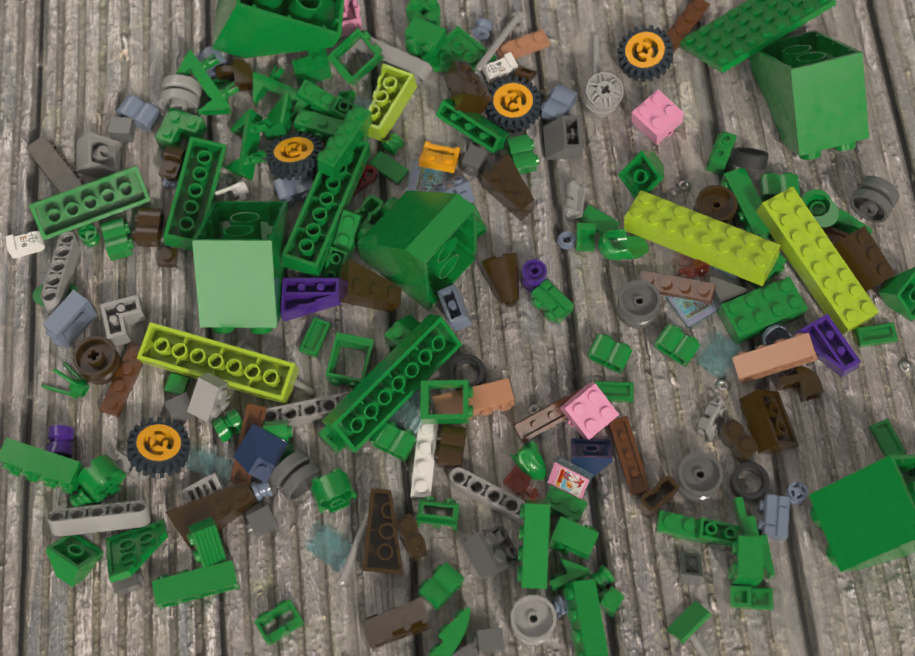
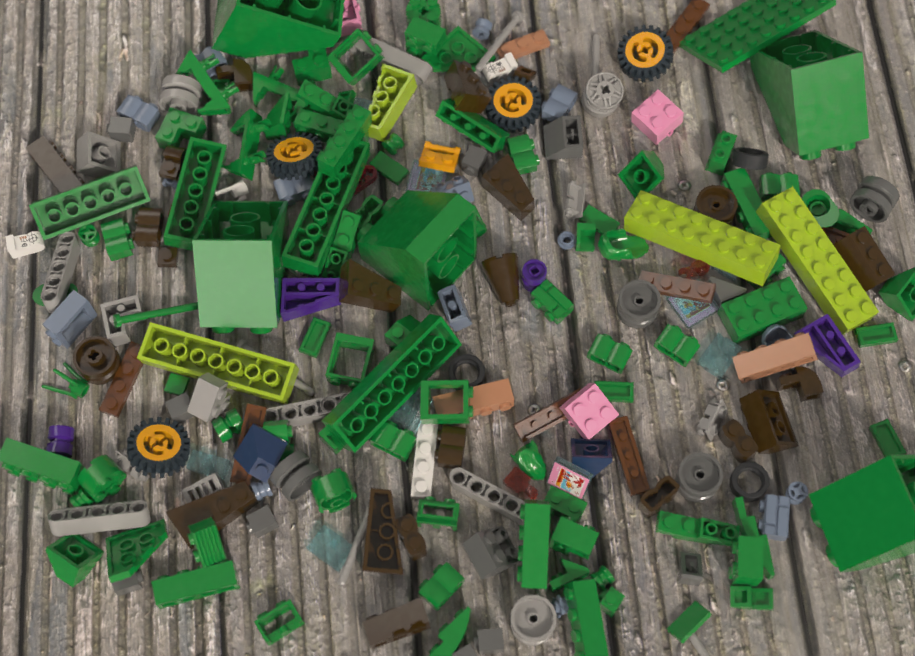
(119, 320): none -> green bar

